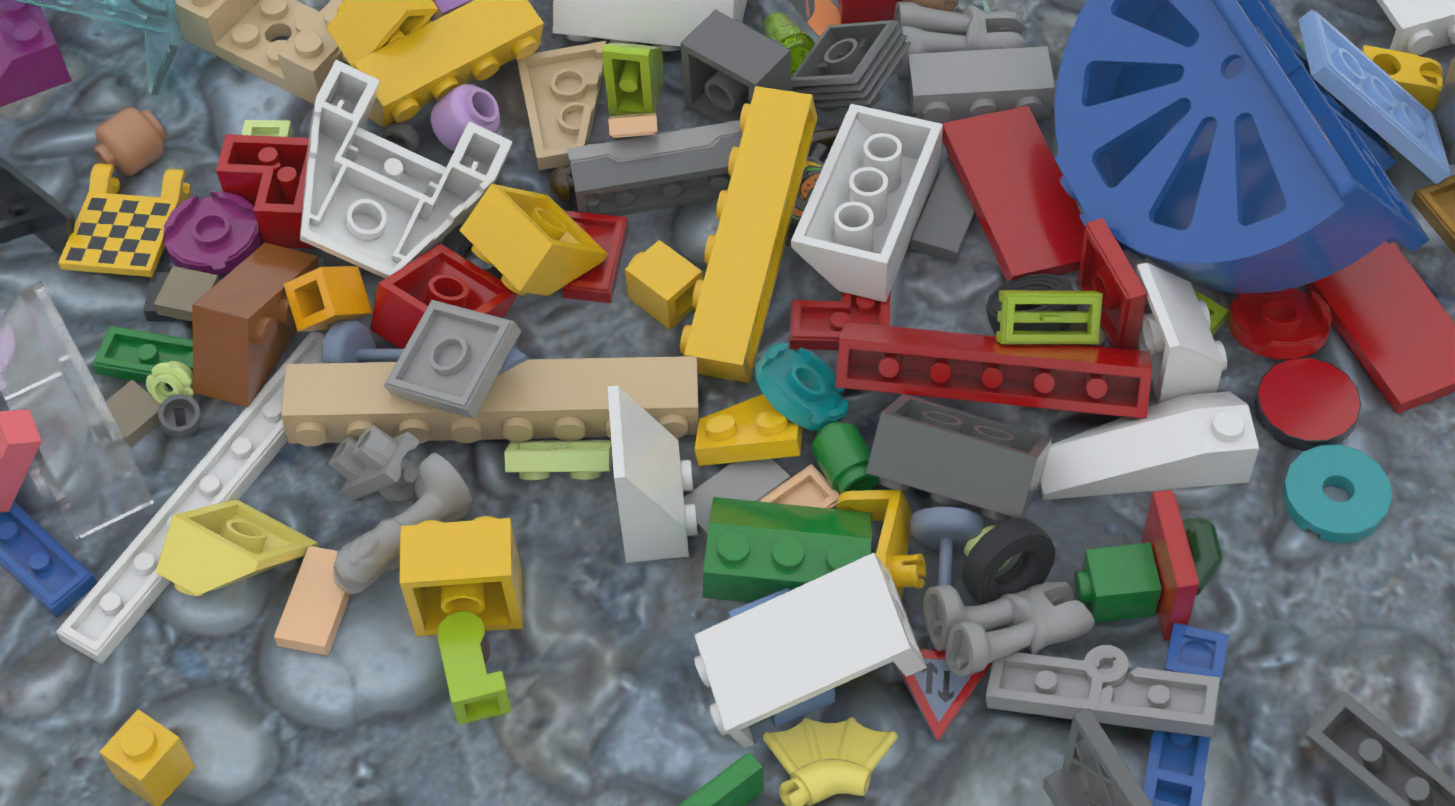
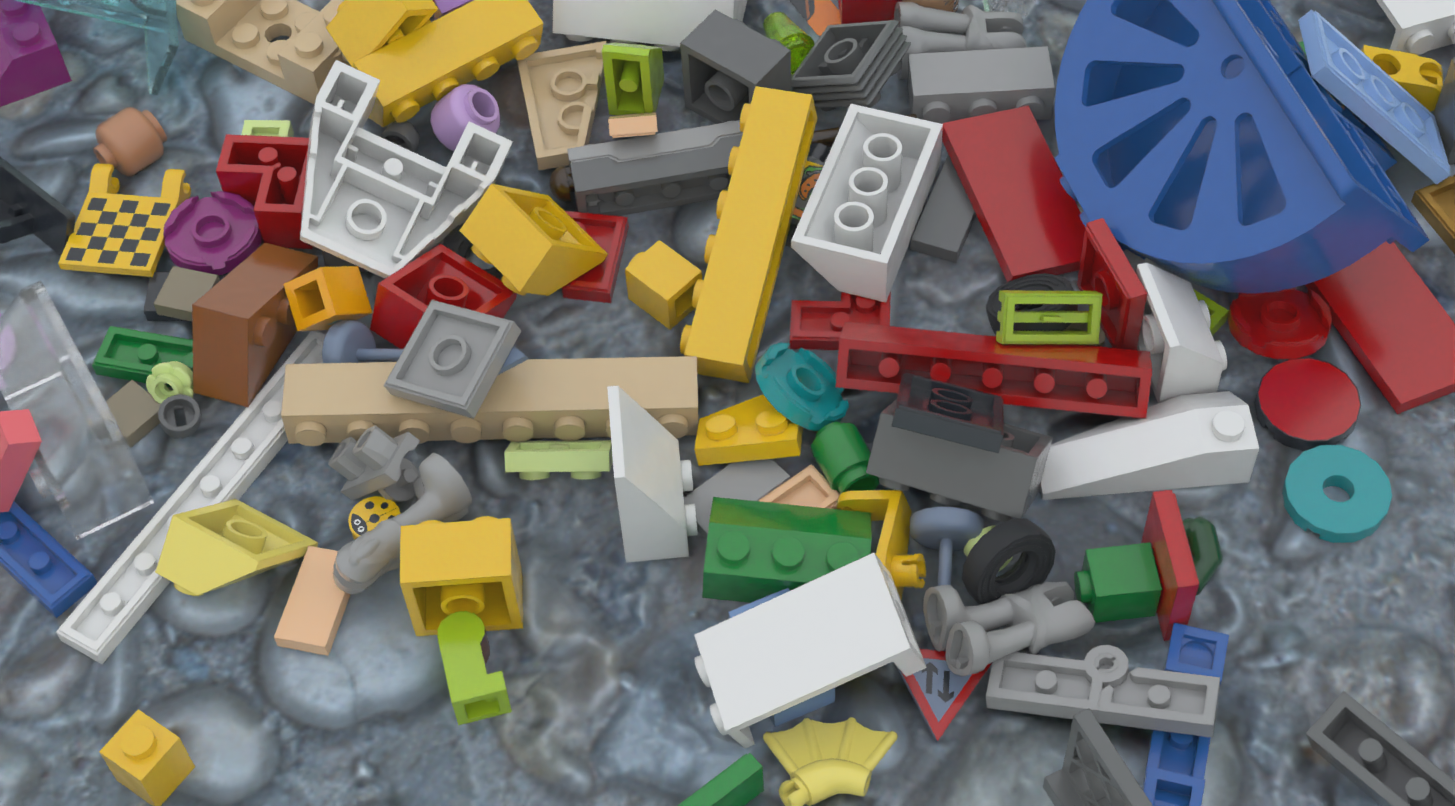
(370, 513): none -> yellow tile
(949, 412): none -> black tile

